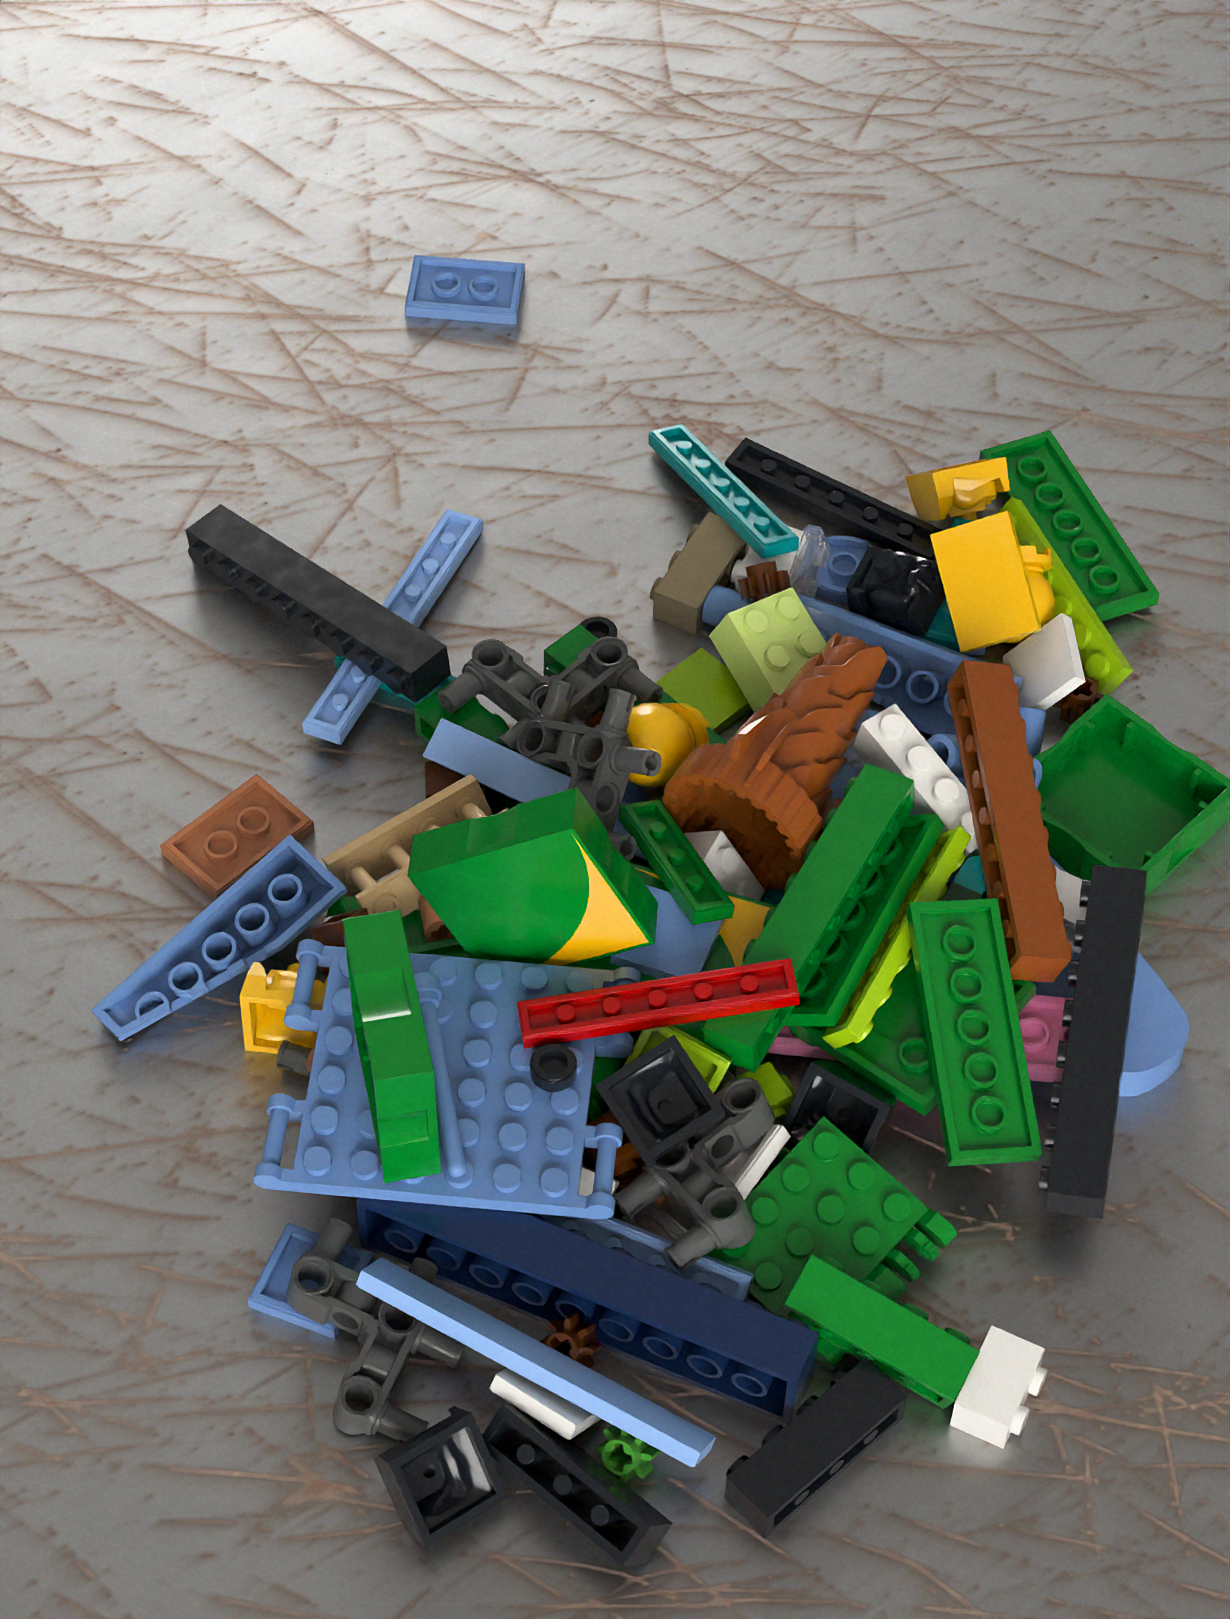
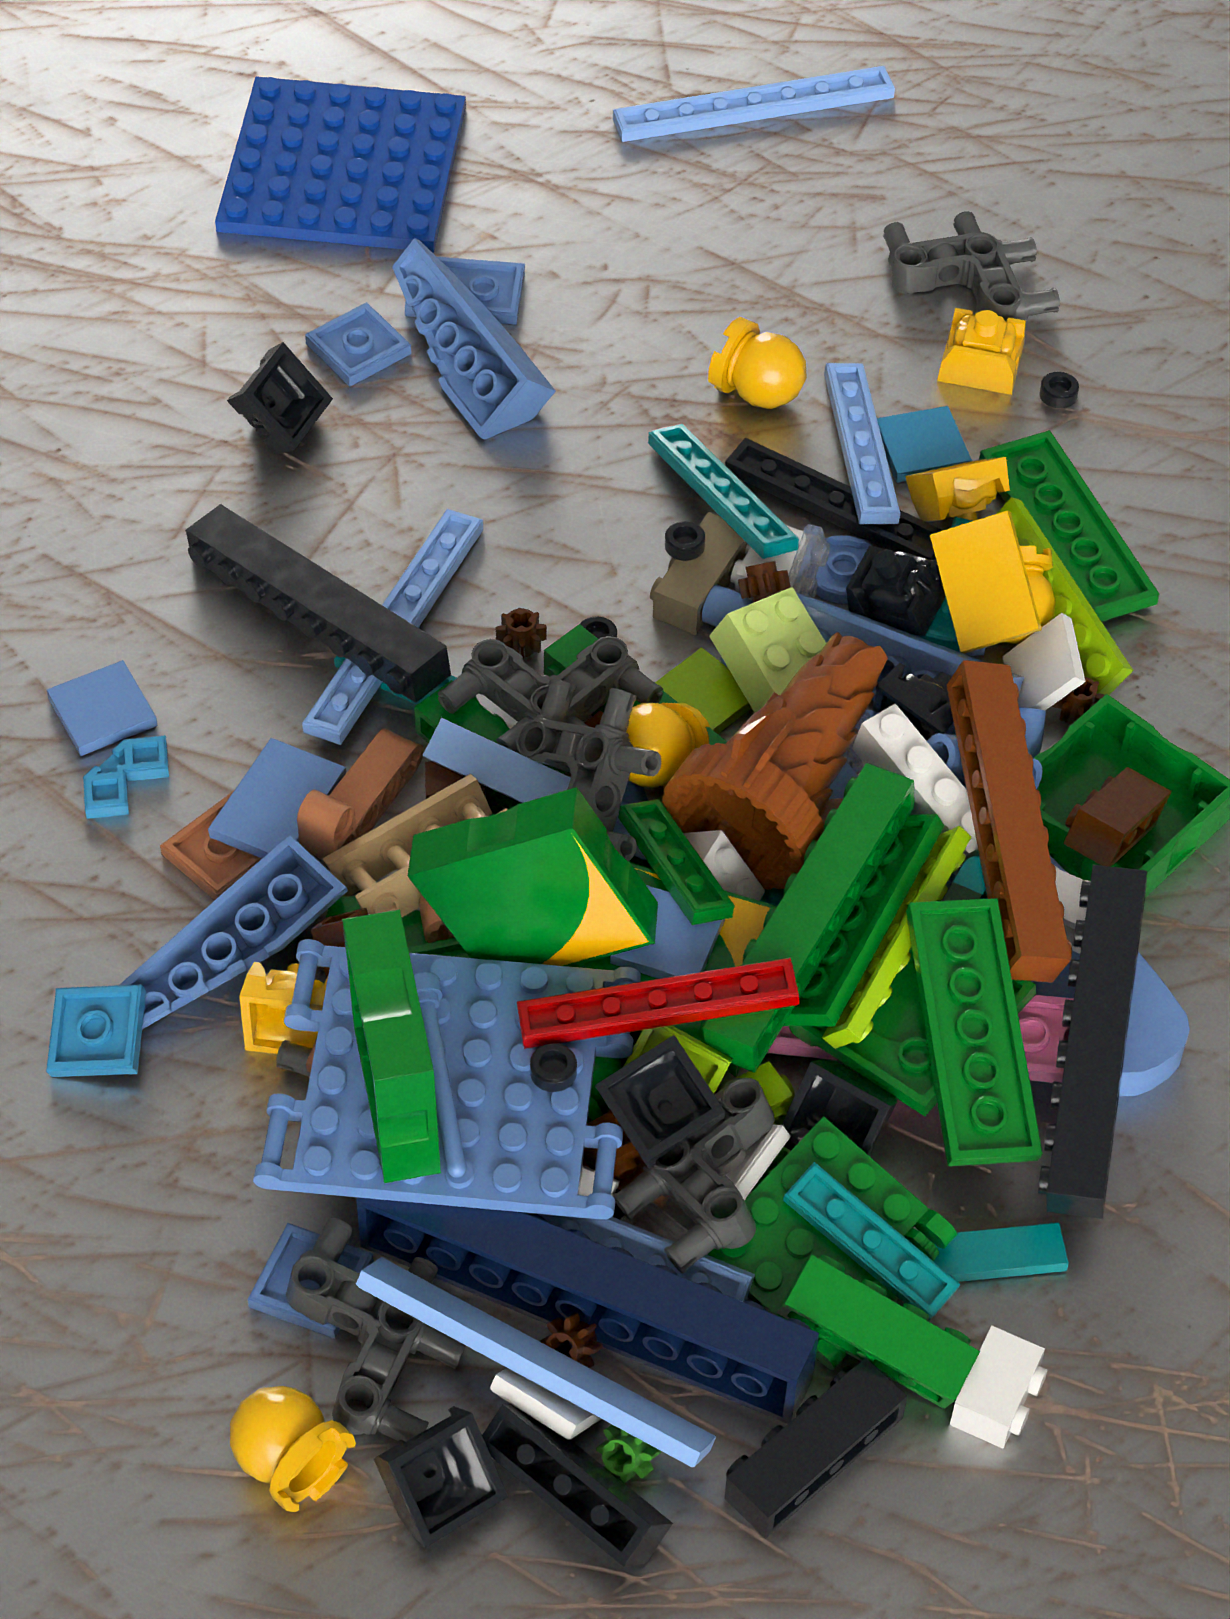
(96, 1030): none -> dark azure tile
(101, 708): none -> medium blue tile
(131, 761): none -> dark azure tile
(269, 798): none -> medium blue tile
(281, 399): none -> black brick
(287, 1443): none -> yellow tile
(342, 164): none -> blue plate
(358, 344): none -> medium blue tile
(360, 796): none -> nougat beam
(476, 356): none -> medium blue wedge
(522, 631): none -> reddish brown gear
(684, 541): none -> black tile
(753, 103): none -> light blue tile
(761, 367): none -> yellow tile
(861, 444): none -> light blue tile
(870, 1241): none -> teal tile
(921, 700): none -> black brick
(922, 441): none -> dark azure tile
(968, 260): none -> dark grey pin
(983, 351): none -> yellow brick
(1004, 1252): none -> teal tile
(1059, 390): none -> black tile
(1115, 817): none -> reddish brown brick

